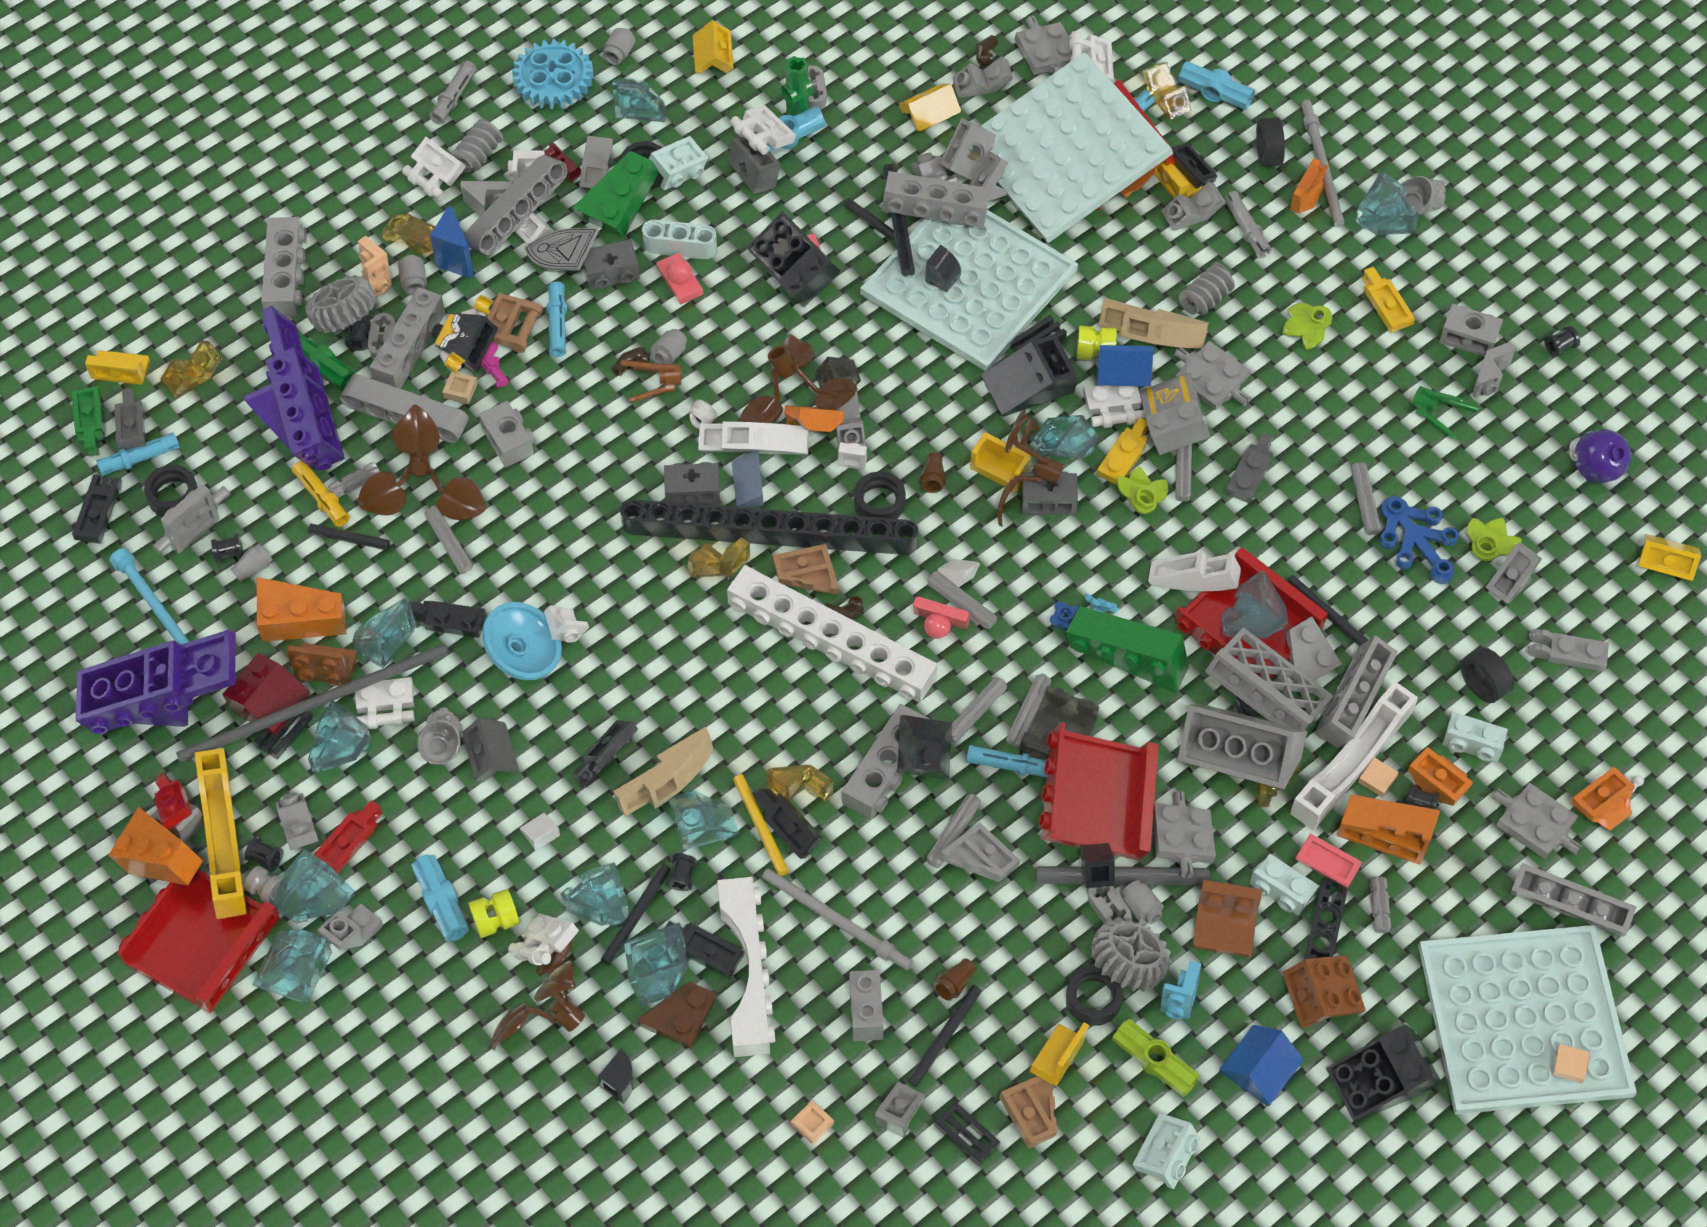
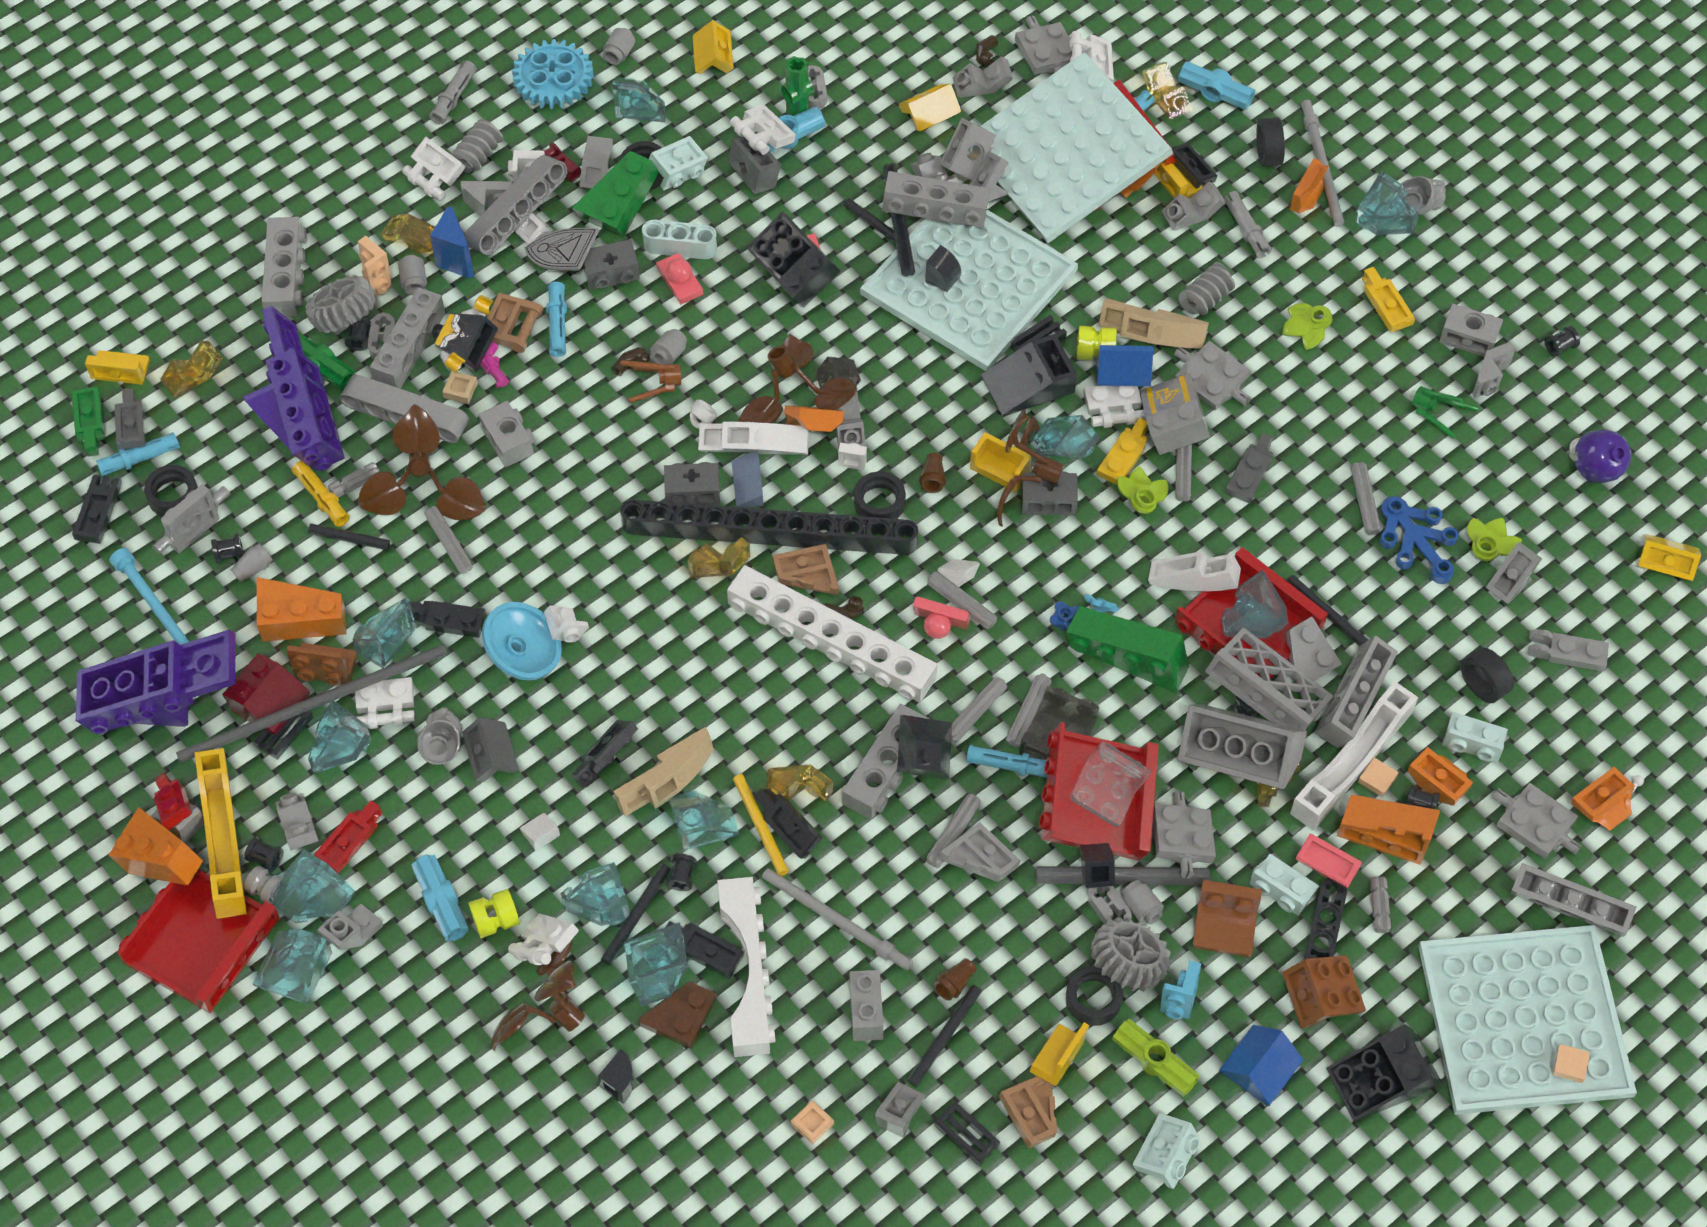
(1109, 783): none -> clear bracket

